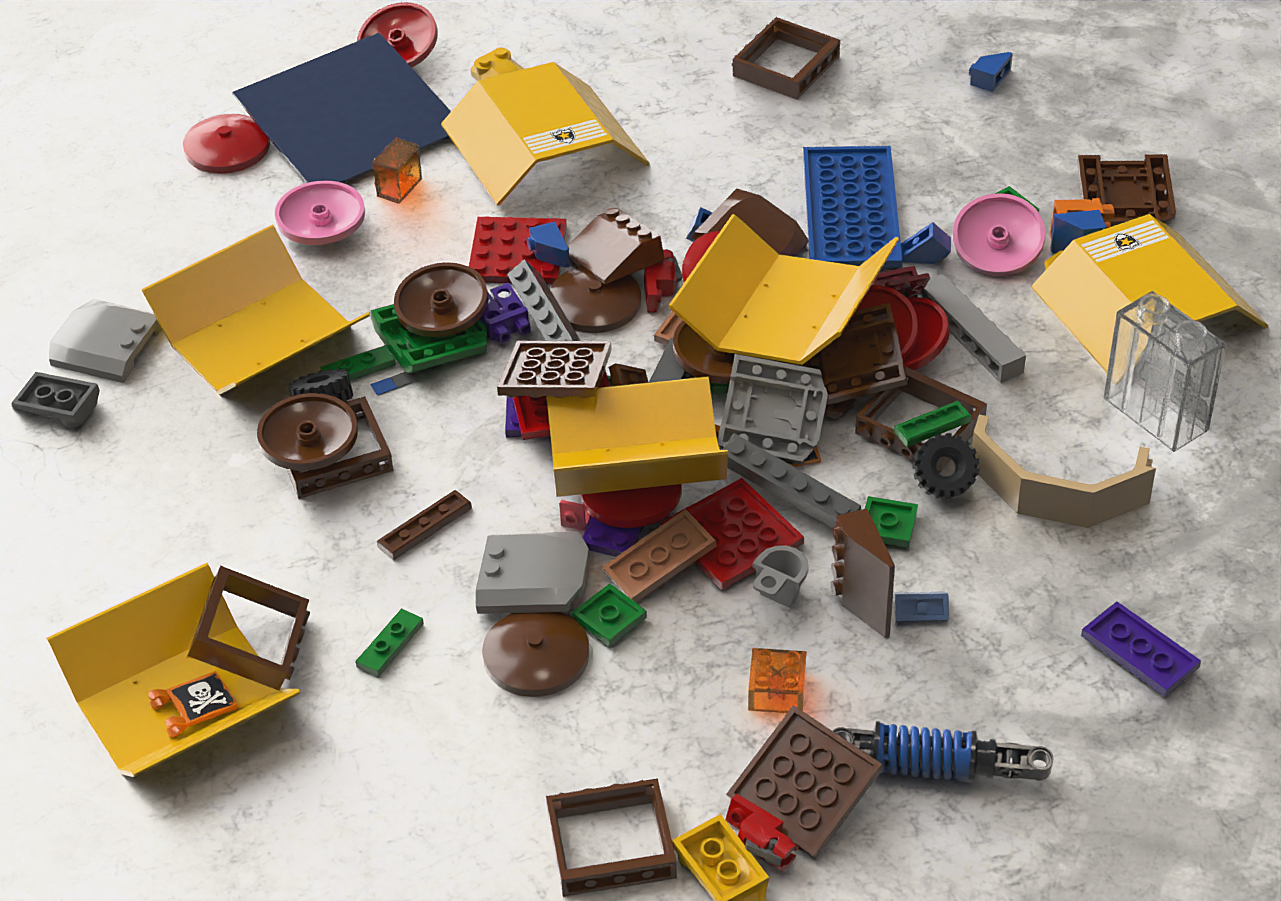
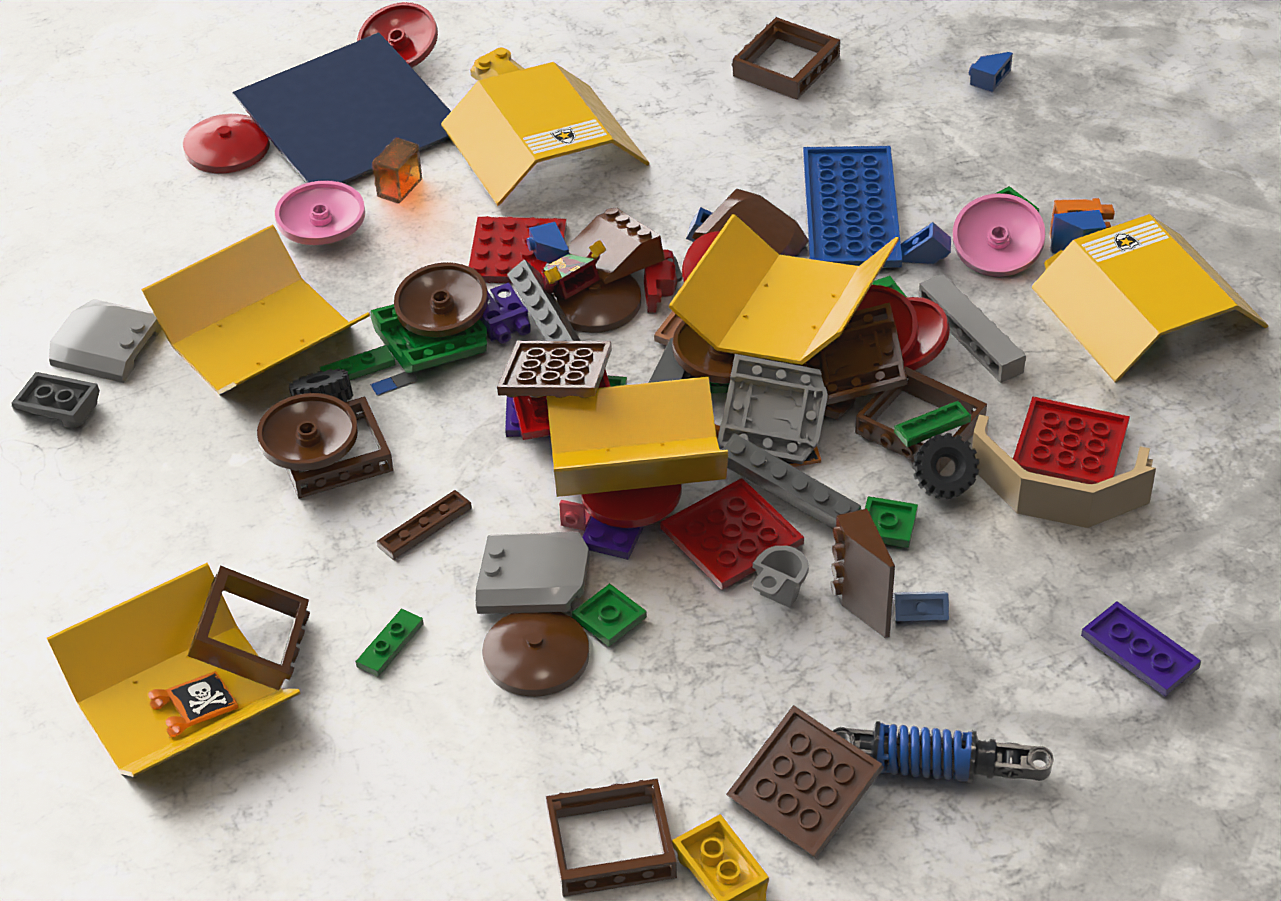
(572, 272): none -> dark red torso
(626, 375): reddish brown plate -> none
(659, 556): nougat plate -> none
(761, 833): red plate -> none
(776, 680): clear orange brick -> none
(904, 281): dark red bracket -> none
(1070, 441): none -> red plate
(1130, 186): reddish brown wedge -> none
(1163, 370): clear brick -> none

